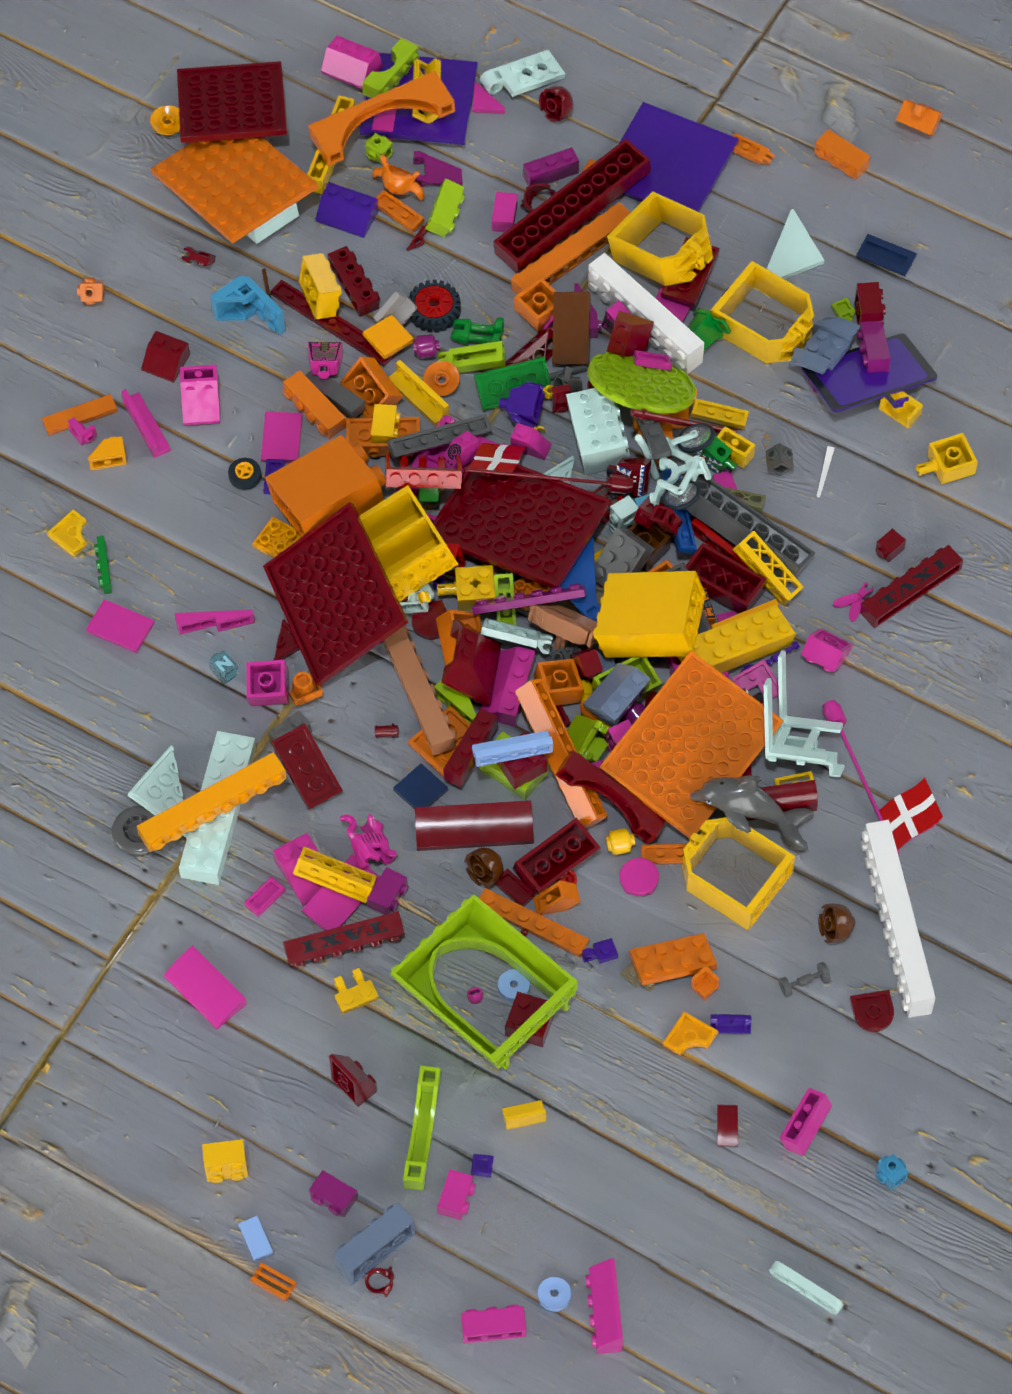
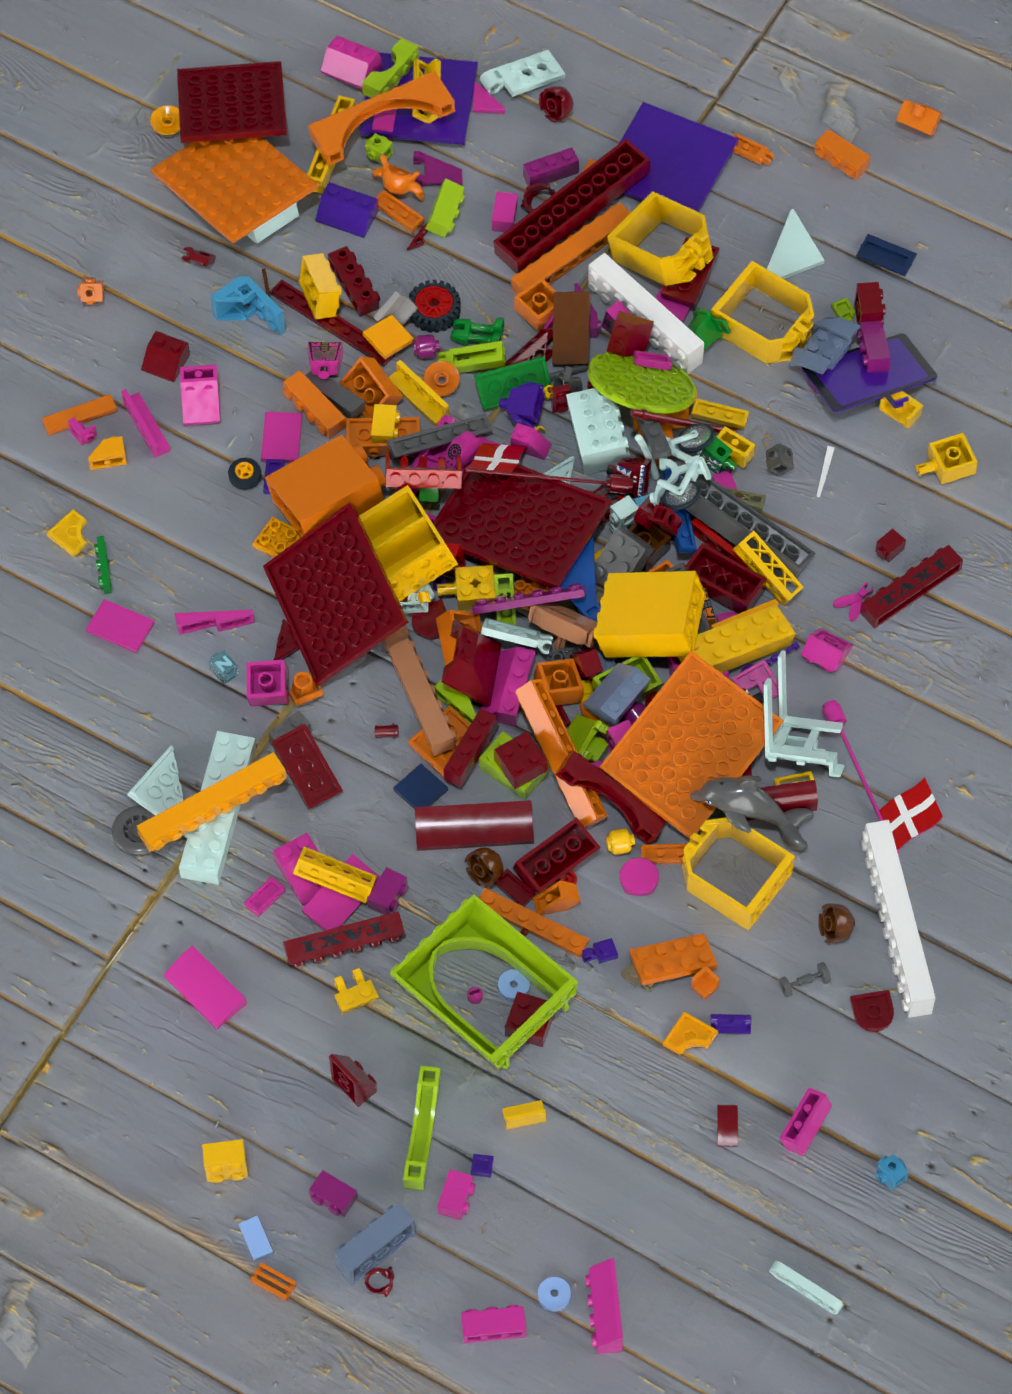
(370, 843): dark pink animal -> none
(512, 748): light blue panel -> none

